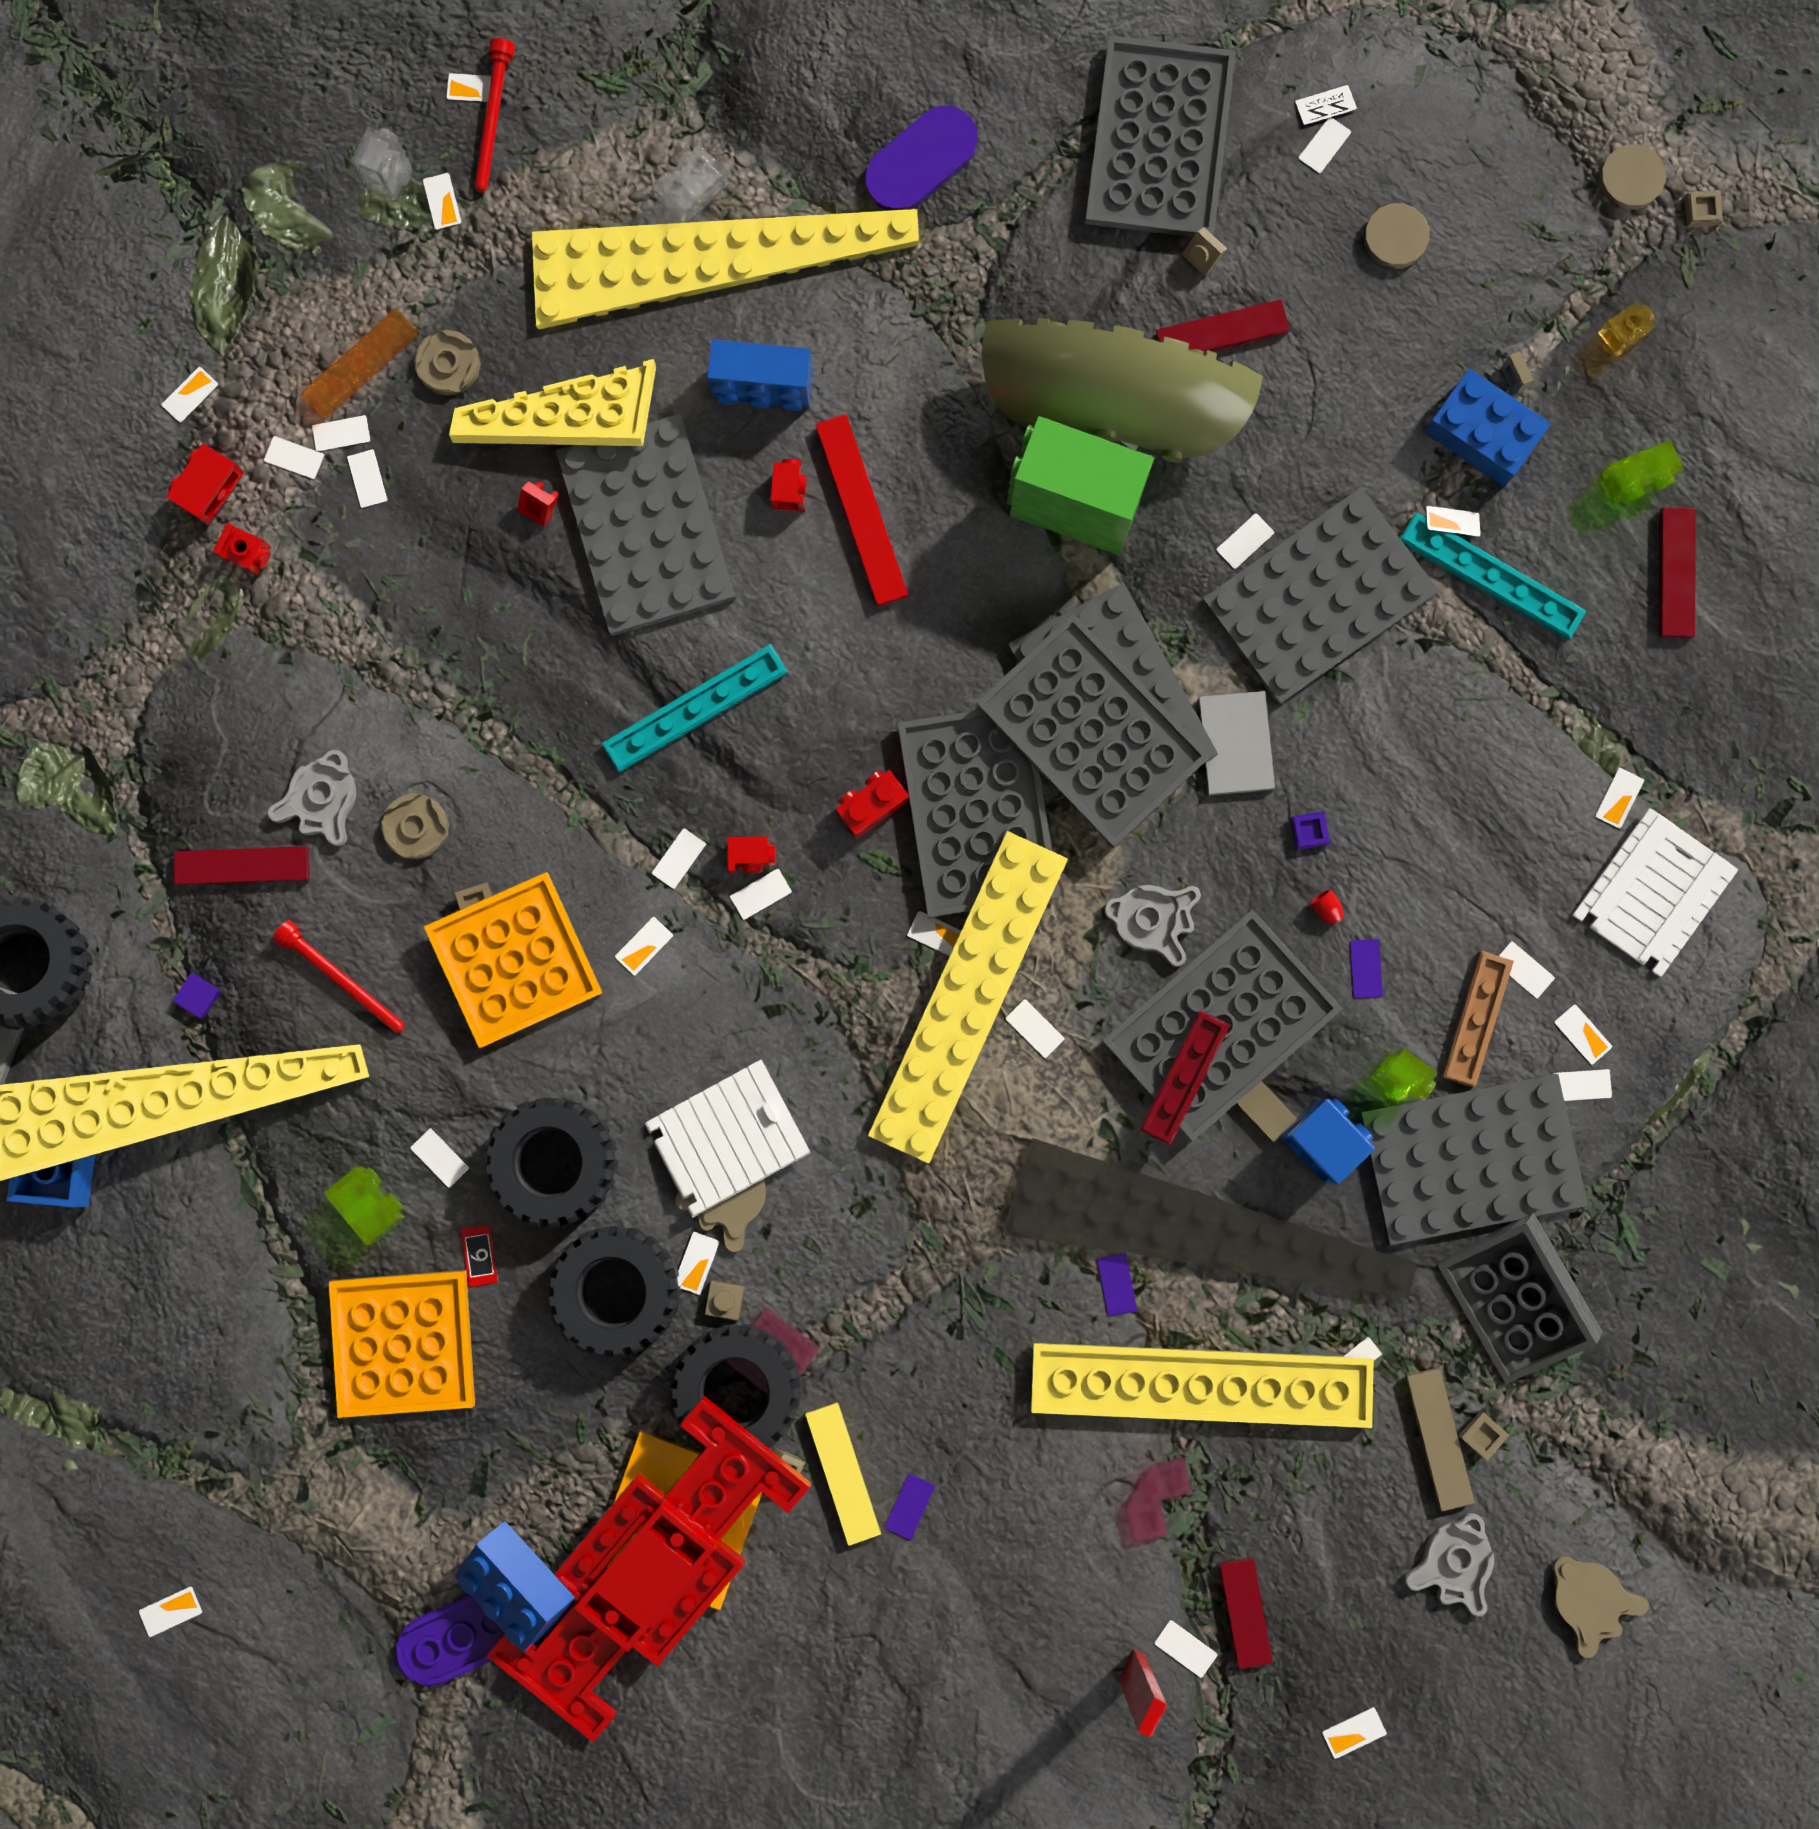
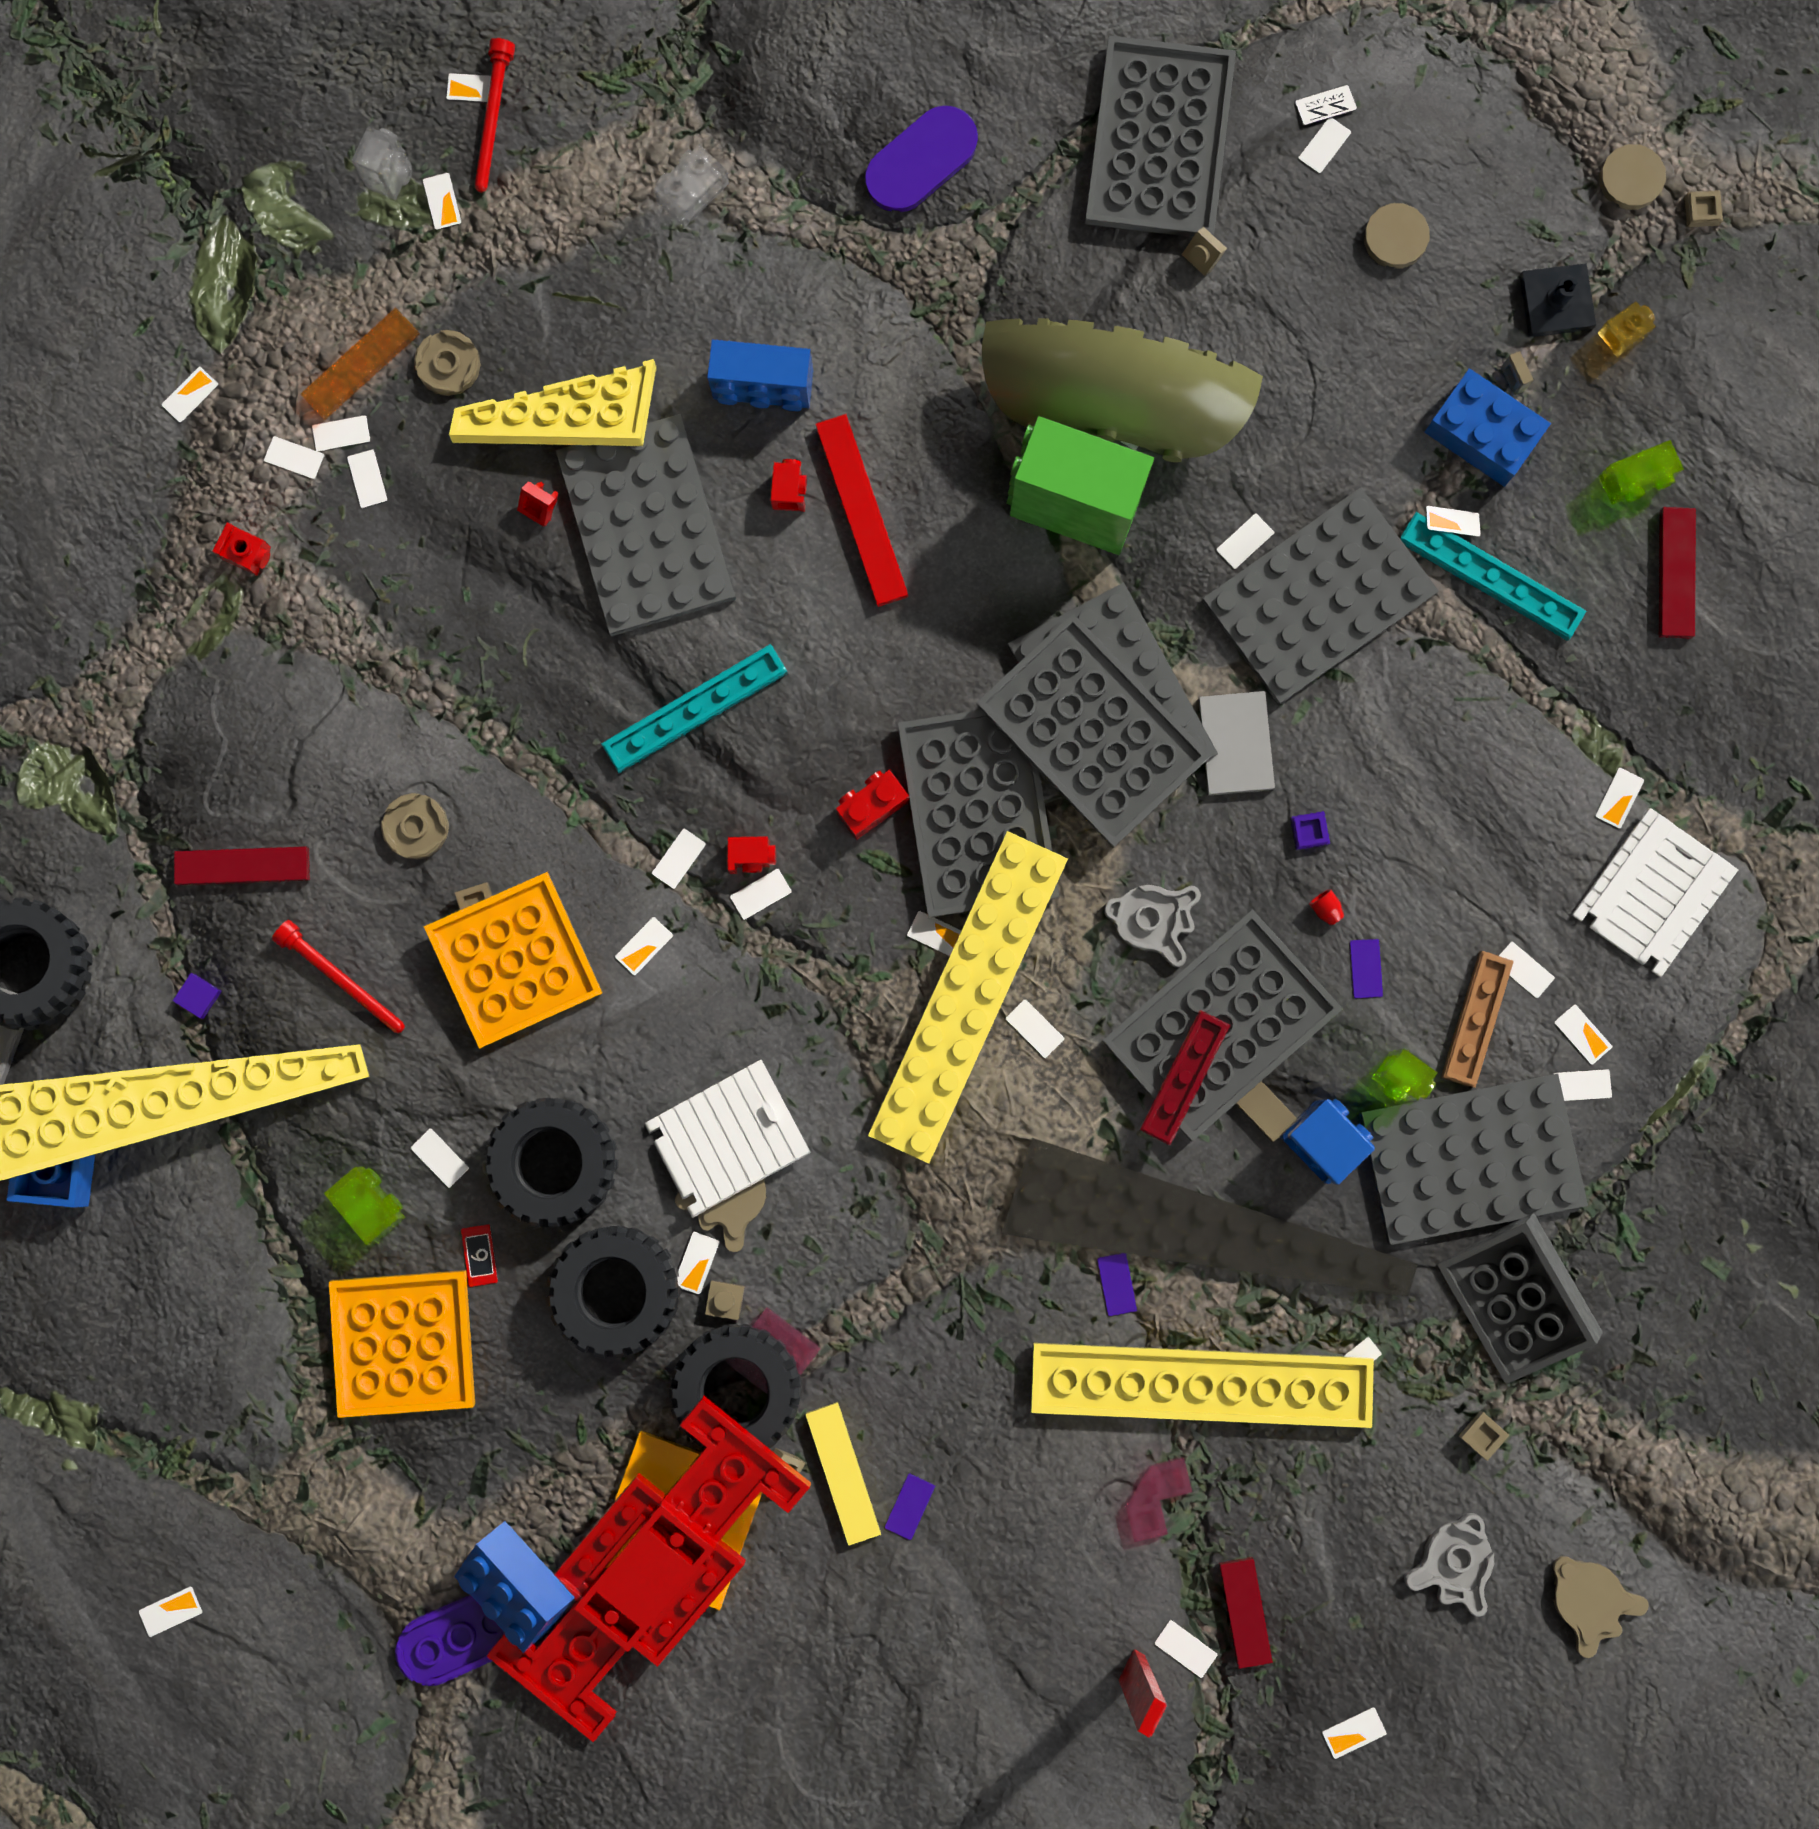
(204, 484): red brick -> none
(320, 797): light grey tile -> none
(634, 265): light yellow wing -> none
(1230, 328): dark red tile -> none
(1439, 1439): dark tan tile -> none
(1557, 300): none -> black tile

